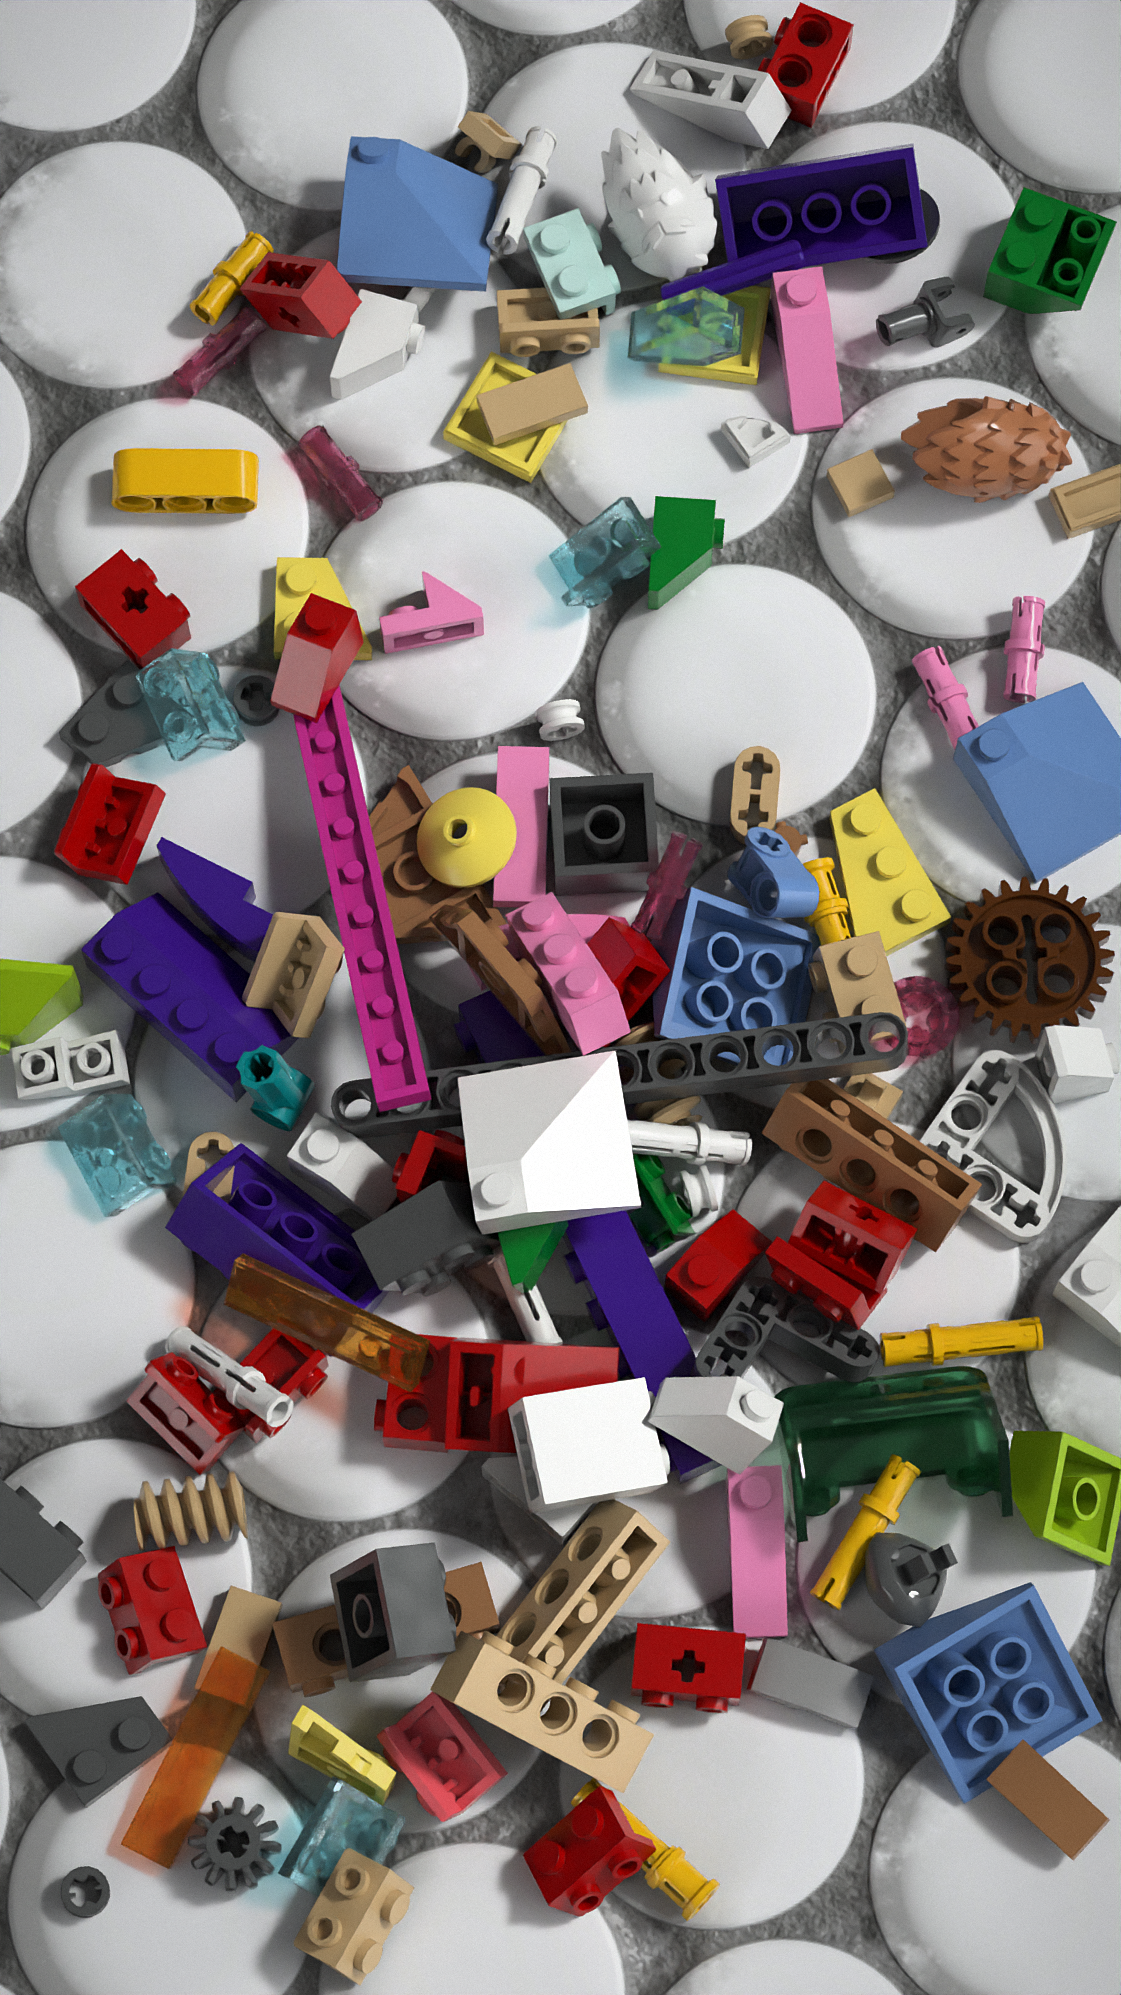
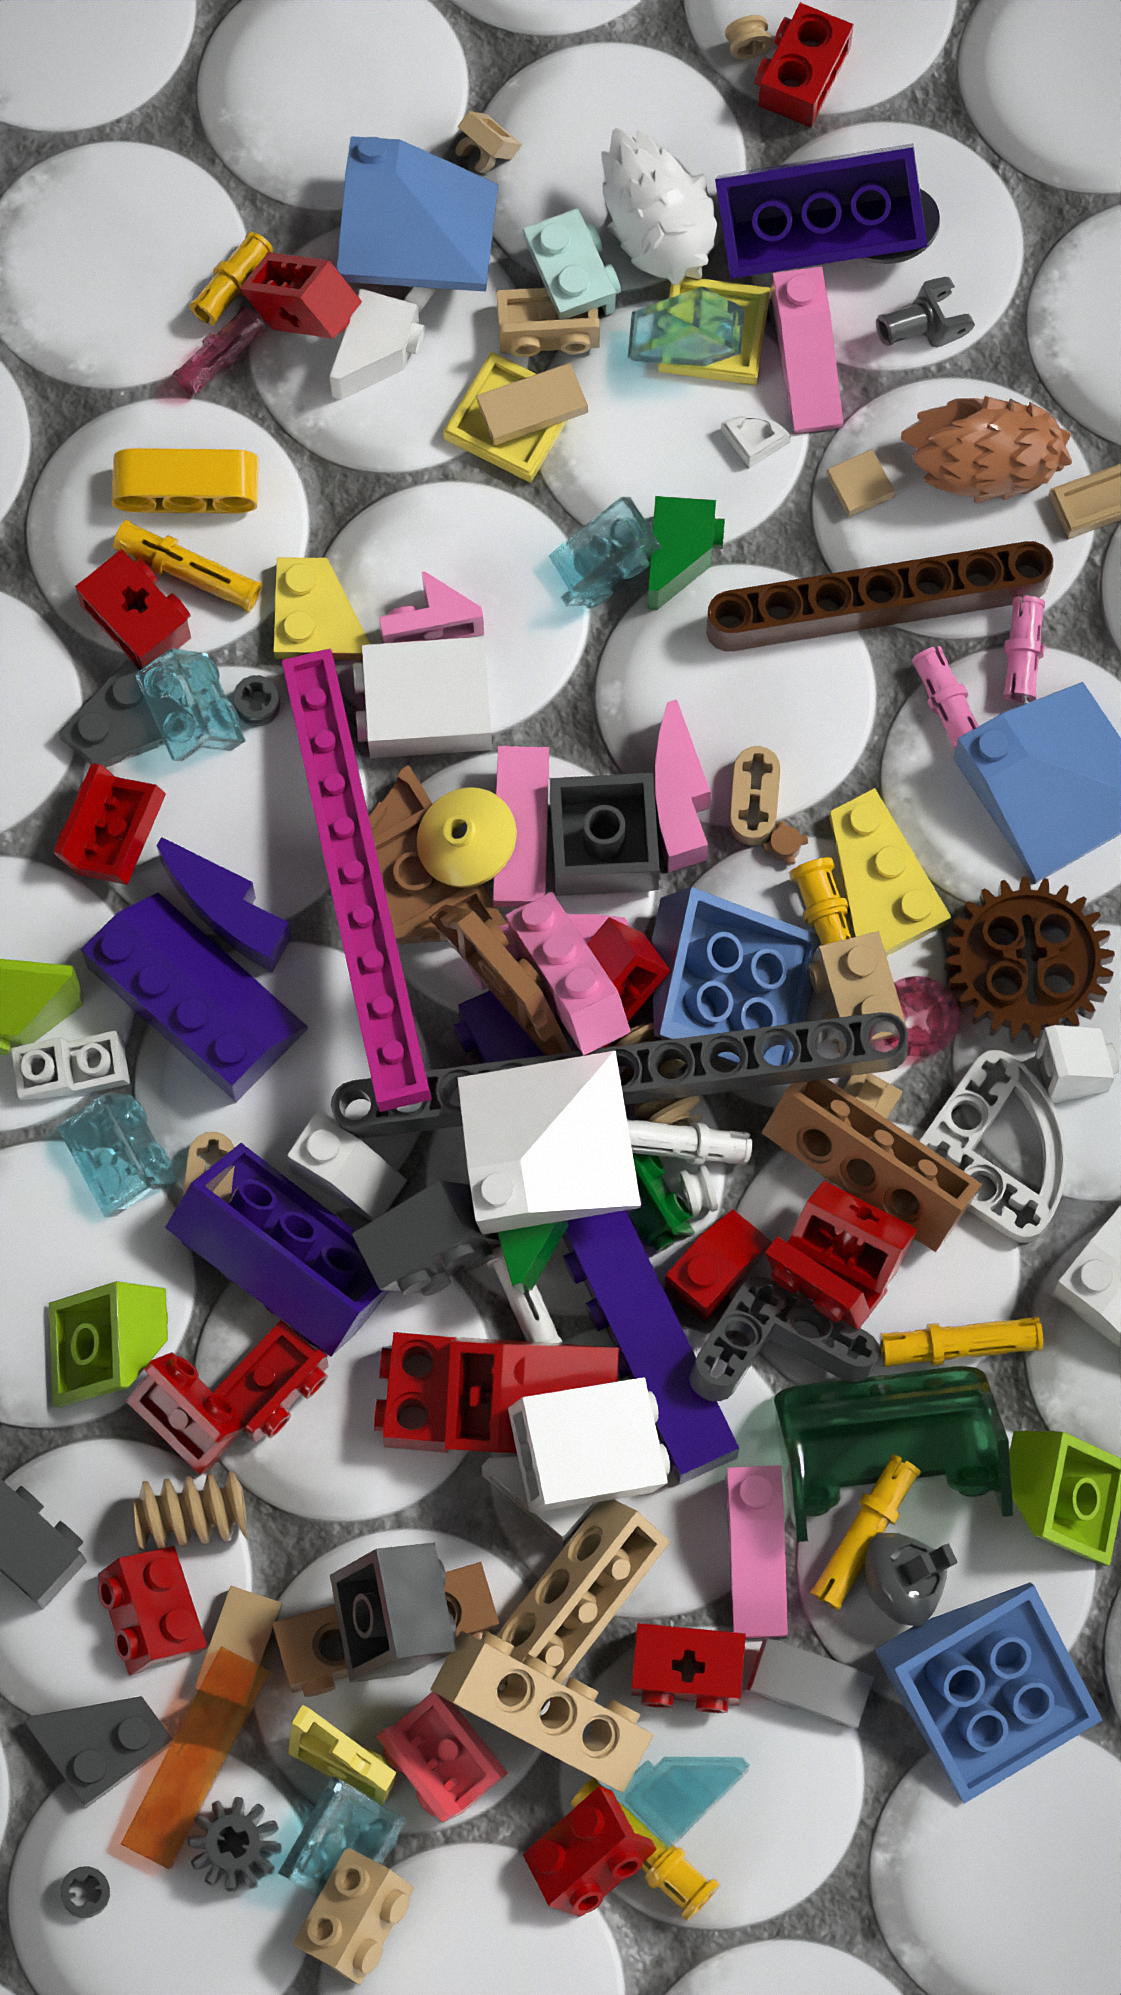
(104, 1339): none -> lime slope
(169, 557): none -> yellow pin
(243, 1385): white pin -> none
(275, 1087): teal piece -> none
(294, 971): tan bracket -> none
(316, 657): red slope -> none
(326, 1322): clear orange tile -> none
(340, 473): clear pink pin -> none
(424, 697): none -> white brick
(430, 1161): red bracket -> none
(527, 175): white pin -> none
(559, 720): white bush -> none
(666, 885): clear pink pin -> none
(679, 793): none -> bright pink slope
(681, 1791): none -> clear light blue slope
(718, 97): white slope -> none
(718, 1417): white slope -> none
(741, 271): dark purple axle -> none
(773, 877): medium blue piece -> none
(862, 613): none -> reddish brown beam
(1047, 255): green slope -> none
(1048, 1799): medium nougat slope -> none

